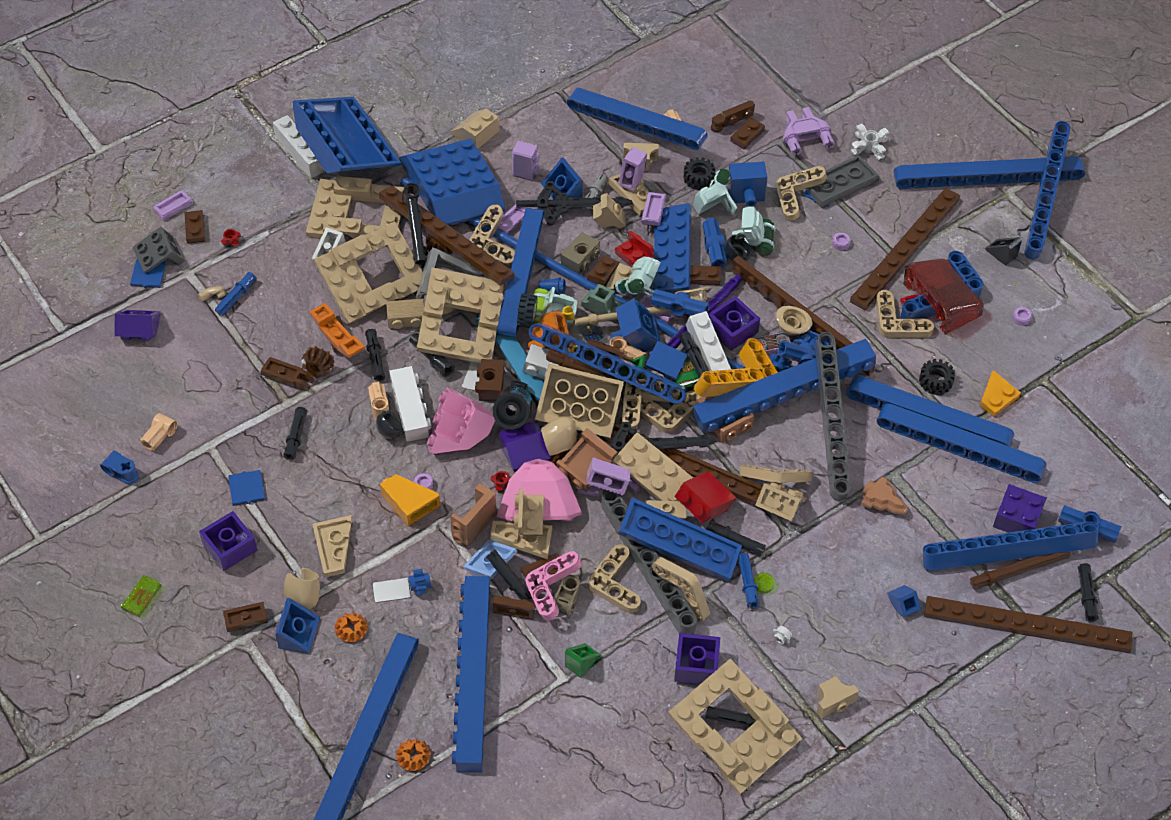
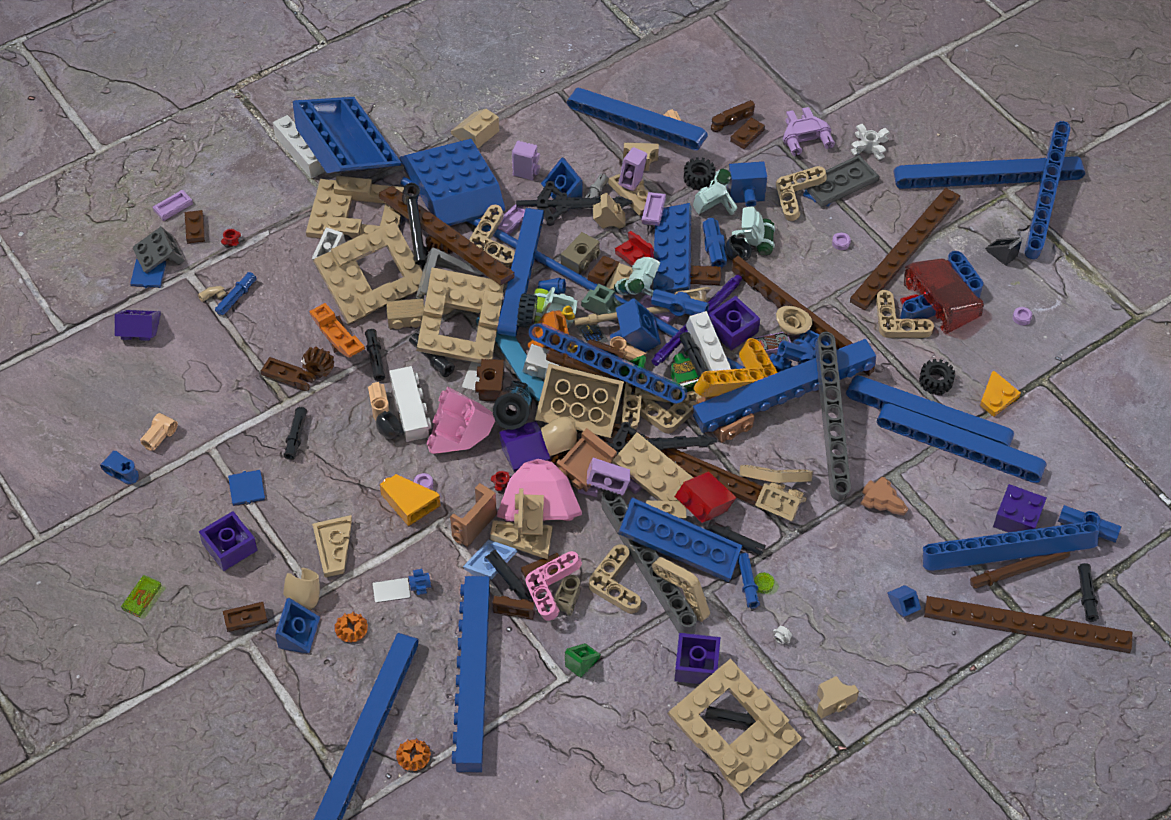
(666, 360): blue piece -> none

